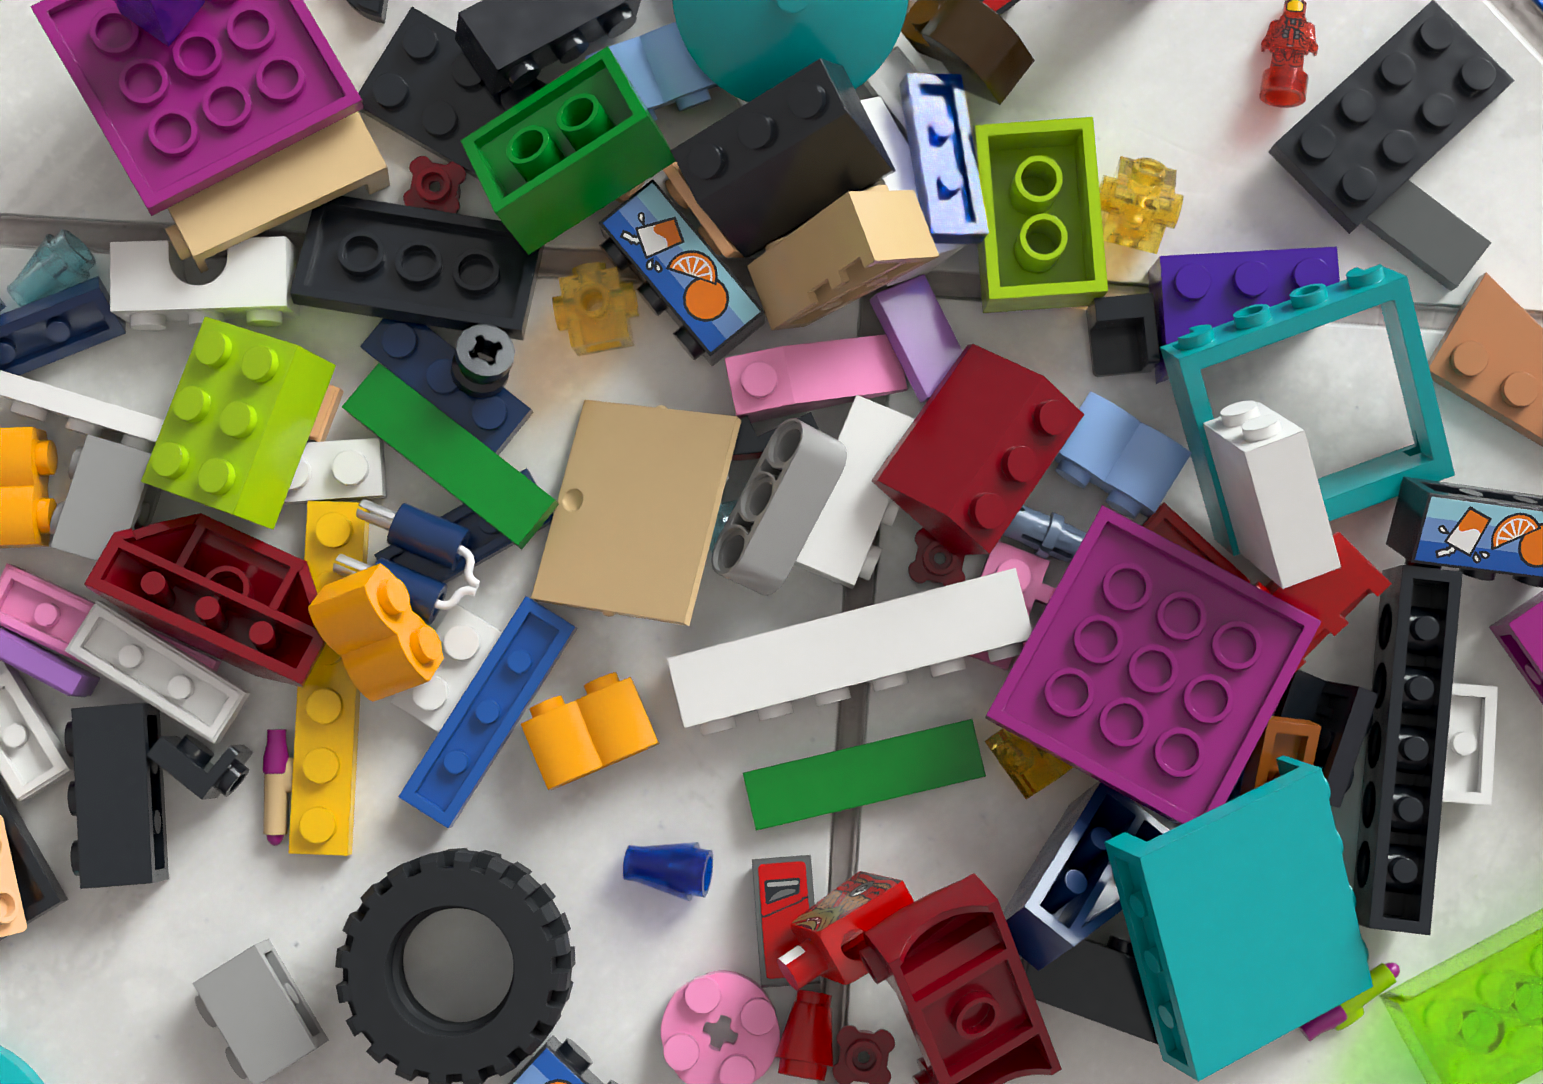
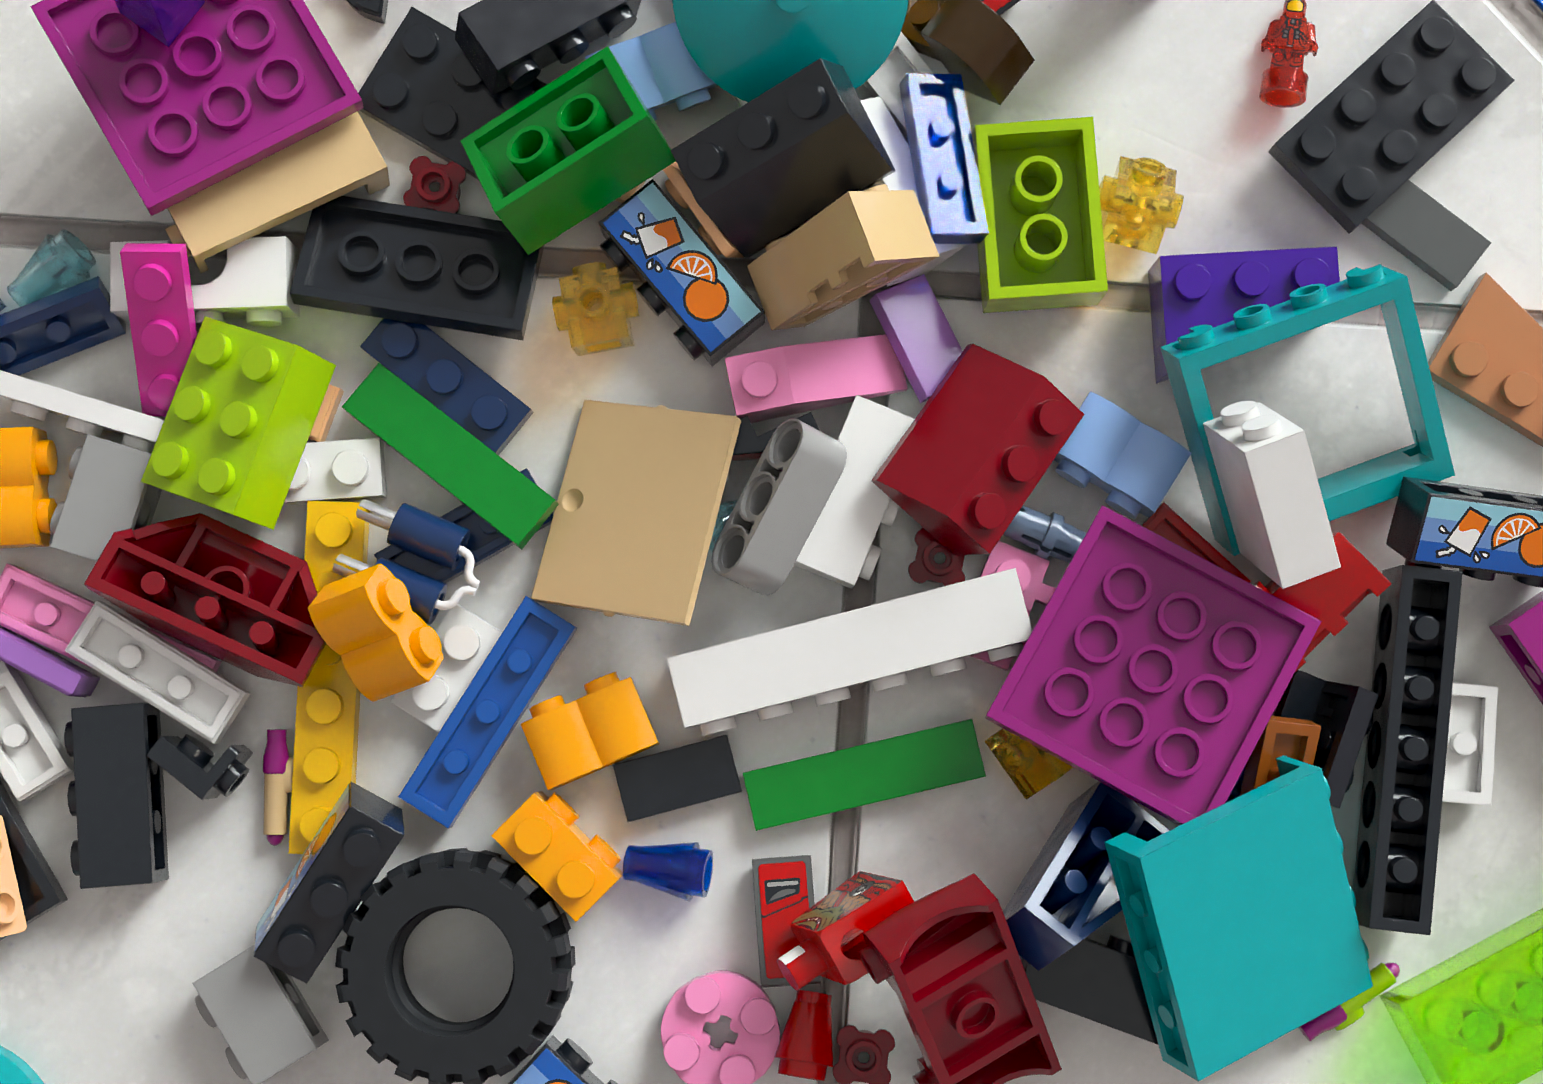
(159, 318): none -> dark pink plate
(328, 882): none -> black brick
(476, 375): black wheel -> none
(558, 853): none -> light orange brick
(677, 778): none -> black tile
(1123, 335): black panel -> none

